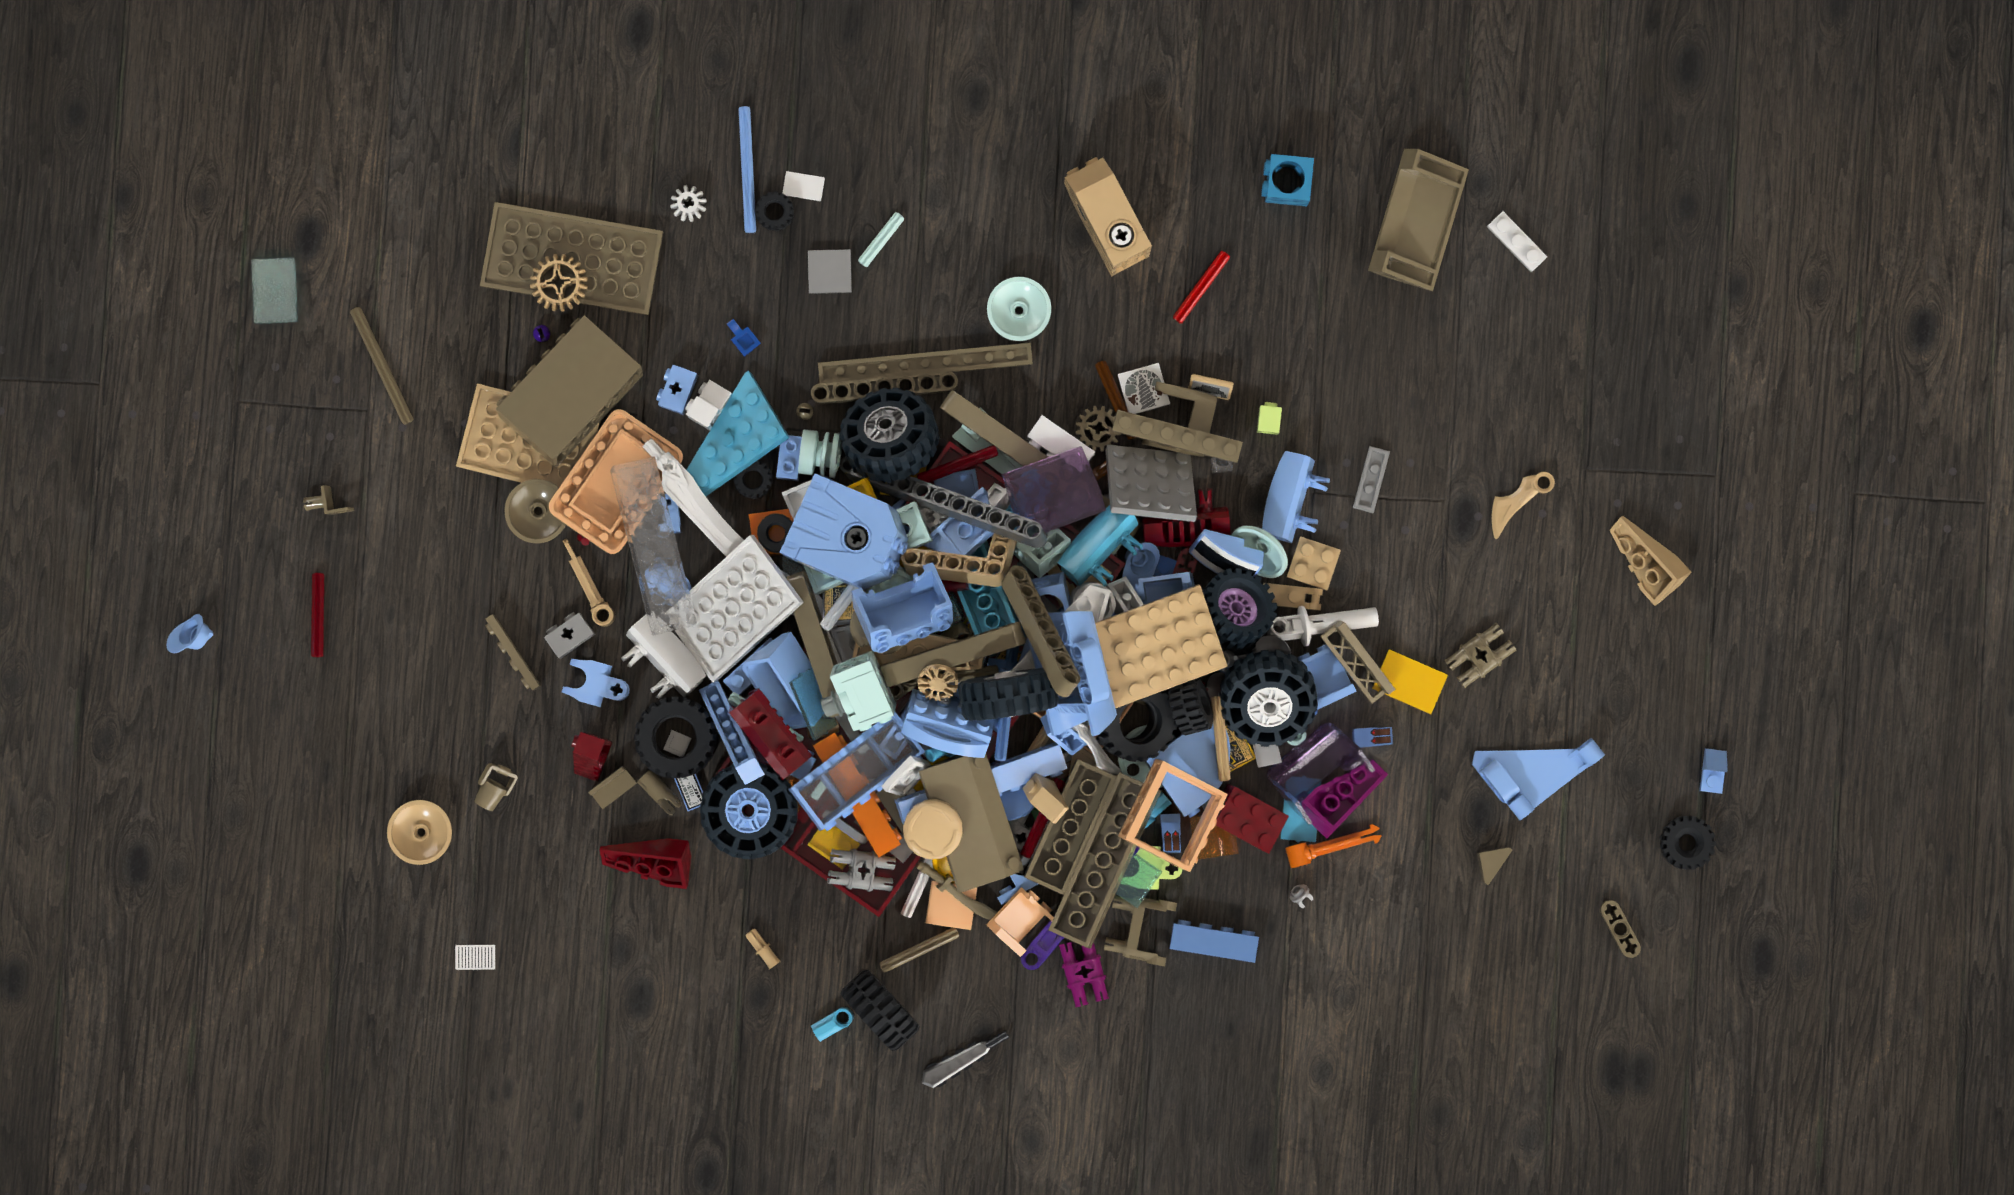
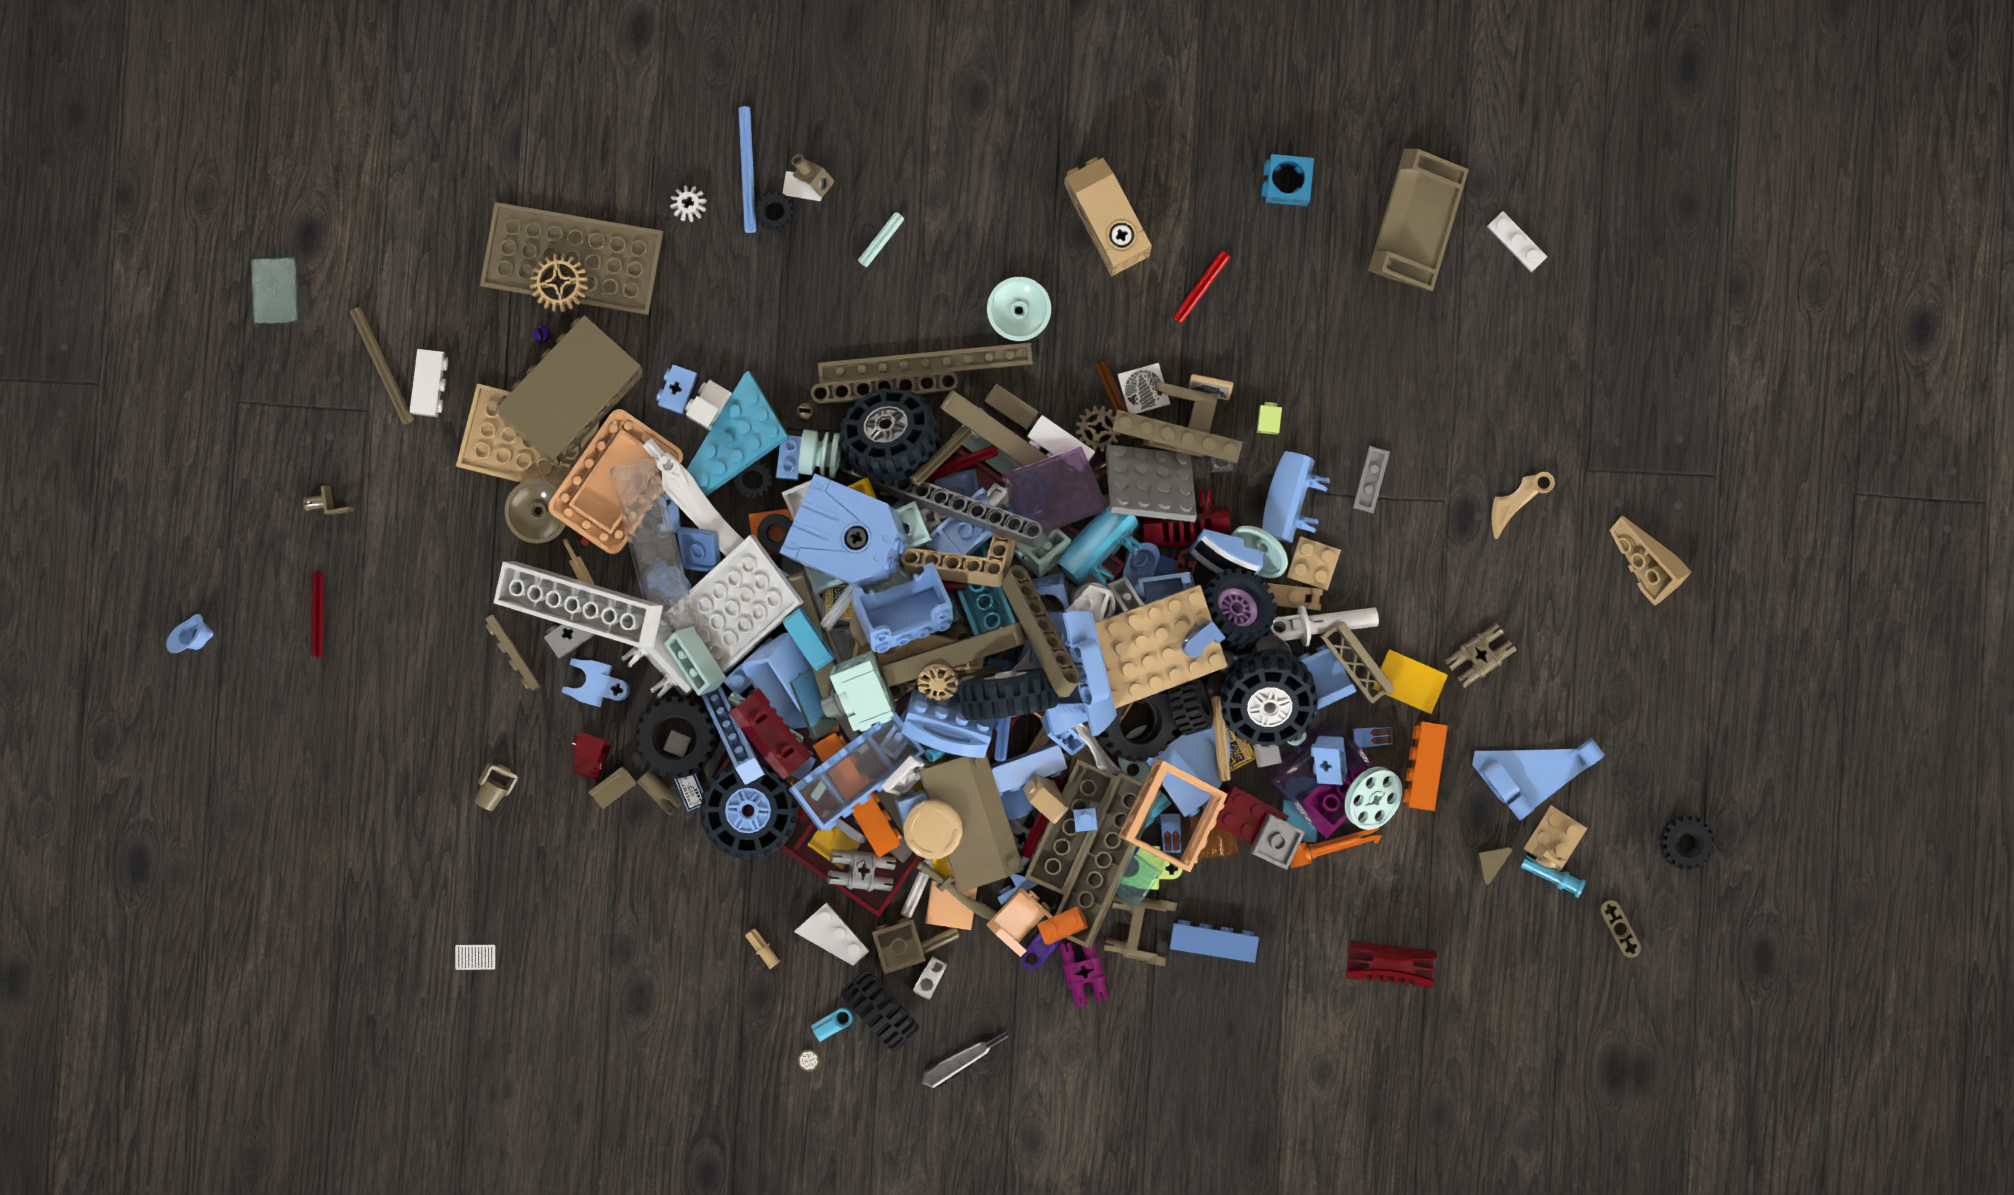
(404, 835): tan dish -> none
(428, 383): none -> white brick
(578, 604): none -> white brick
(658, 859): dark red wedge -> none
(695, 660): none -> light aqua brick
(698, 549): none -> medium blue tile
(744, 339): blue plate -> none
(808, 639): none -> medium azure beam
(808, 1060): none -> tile
(811, 174): none -> dark tan bracket
(829, 271): light grey tile -> none
(833, 934): none -> white wedge
(898, 945): none -> dark tan plate
(930, 978): none -> white leg
(941, 456): none -> dark tan axle
(1012, 407): none -> dark tan brick
(1062, 925): none -> orange brick
(1085, 819): none -> light blue brick
(1200, 638): none -> medium blue leg
(1277, 841): none -> flat silver tile
(1299, 893): light grey plate -> none
(1329, 759): none -> light blue brick
(1373, 798): none -> light aqua wedge
(1390, 963): none -> dark red piece
(1425, 766): none -> orange brick
(1554, 839): none -> tan bracket
(1563, 880): none -> medium azure pin
(1713, 770): light blue slope -> none

